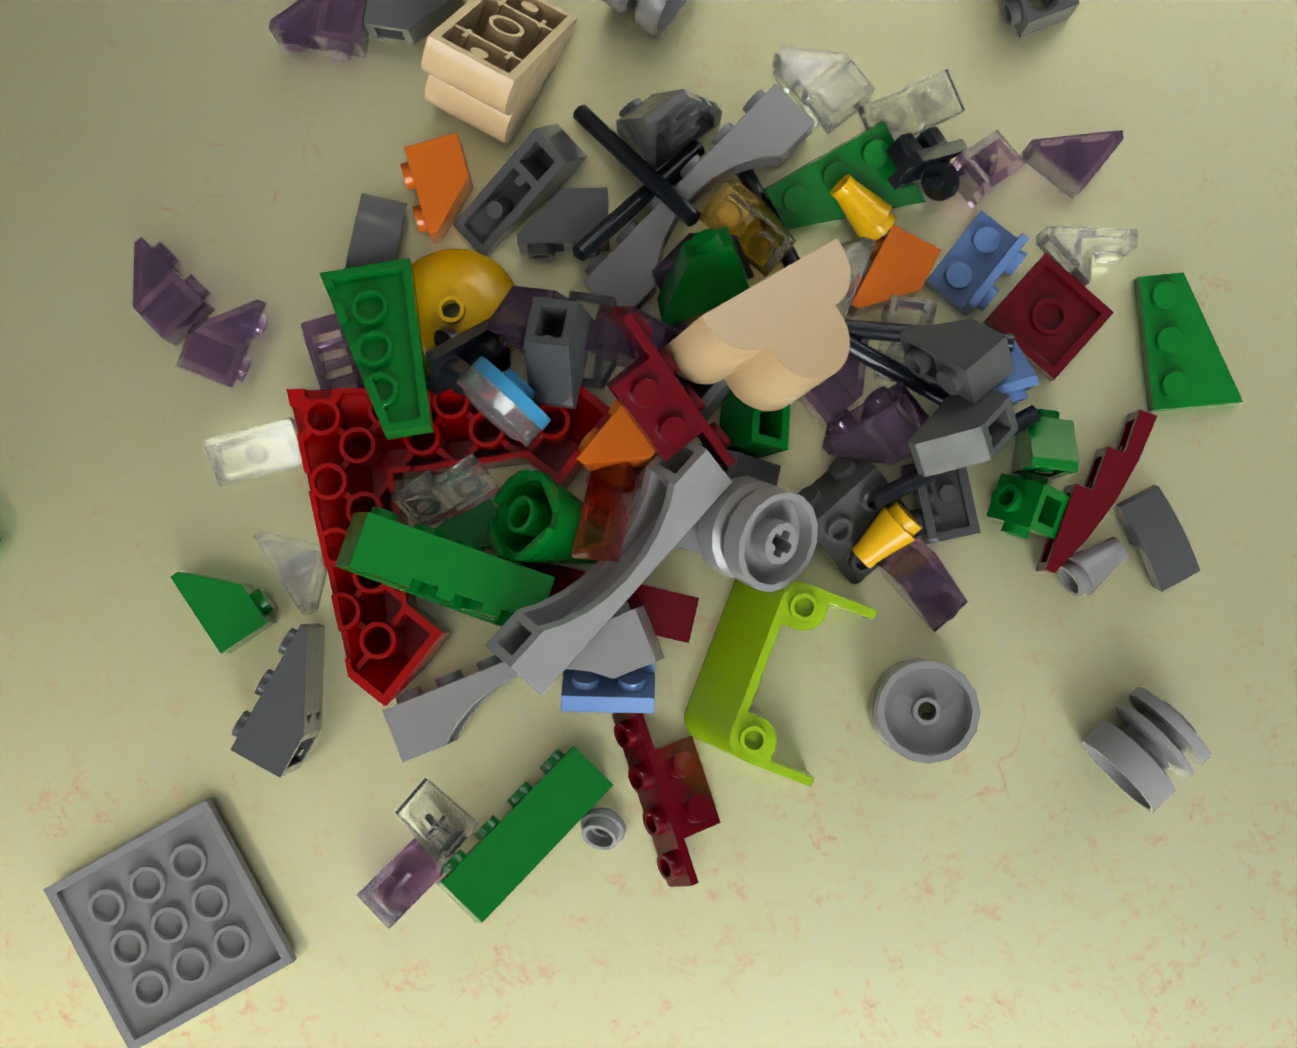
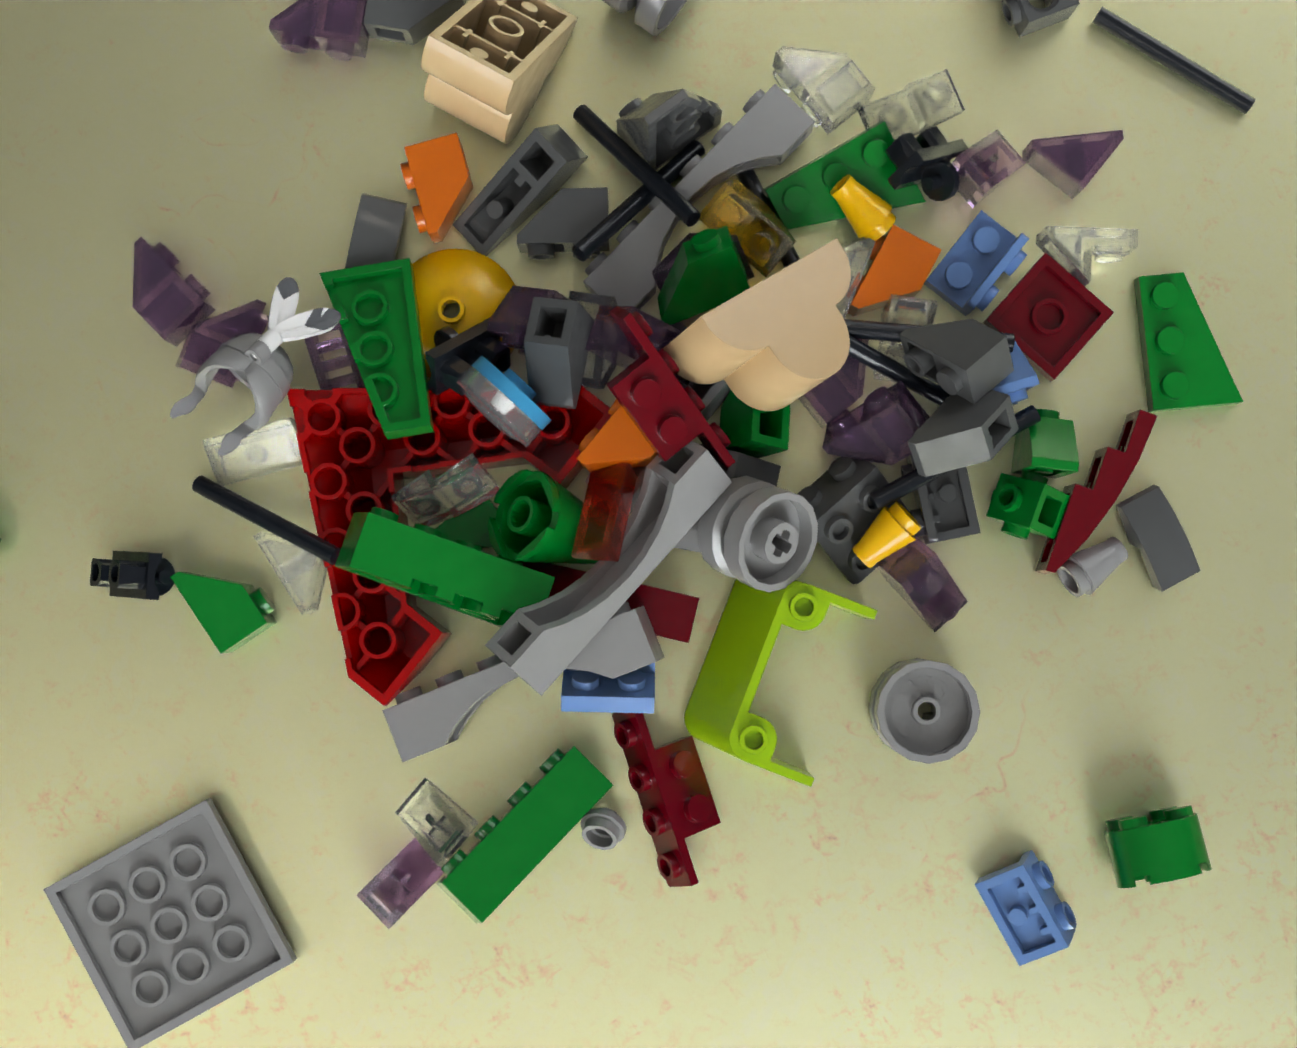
(133, 574): none -> black hips
(261, 360): none -> light grey hair
(266, 519): none -> black bar
(289, 705): dark grey slope -> none
(1028, 909): none -> medium blue bracket
(1151, 742): light grey wheel -> none
(1156, 849): none -> green brick
(1174, 60): none -> black bar

